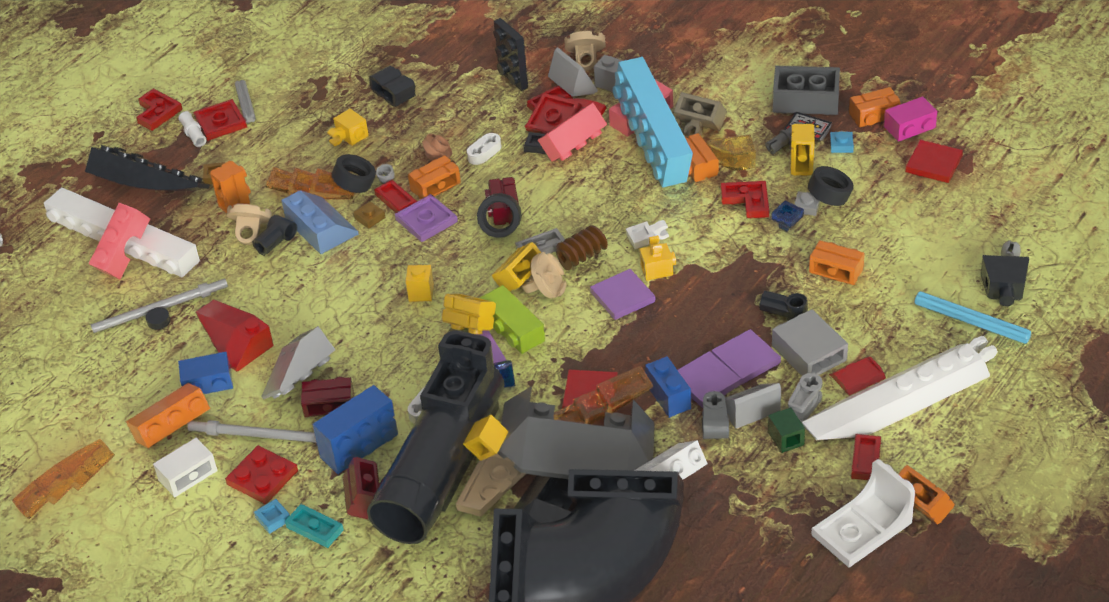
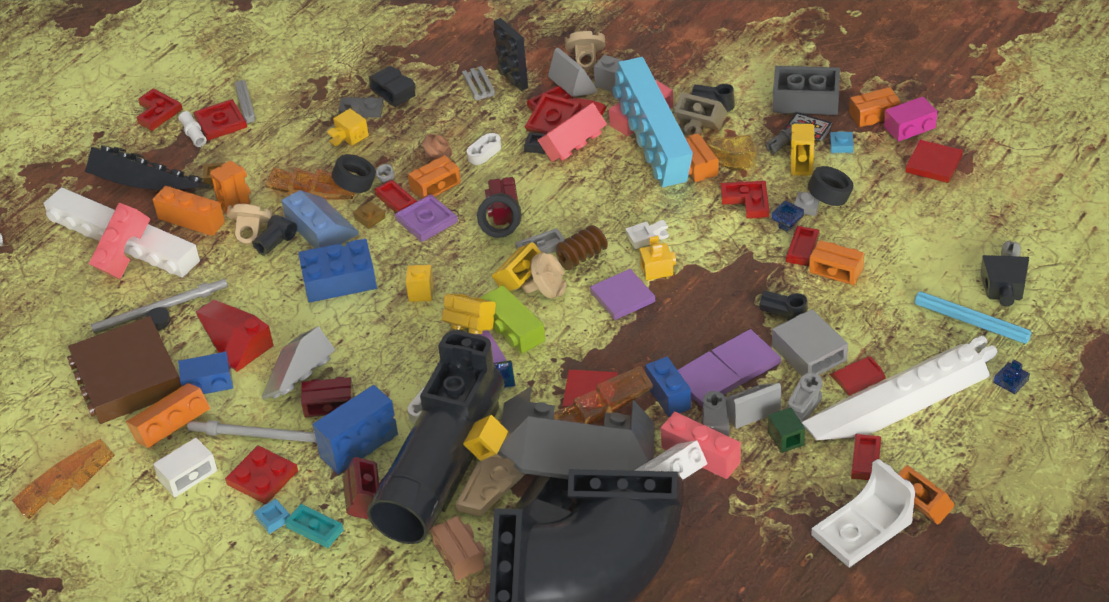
(123, 370): none -> reddish brown brick
(189, 210): none -> orange brick
(337, 270): none -> blue piece
(363, 106): none -> dark grey plate
(457, 547): none -> nougat brick
(474, 74): none -> light grey tile
(719, 450): none -> coral brick
(723, 93): none -> black piece
(802, 245): none -> red tile
(1012, 377): none -> clear blue tile

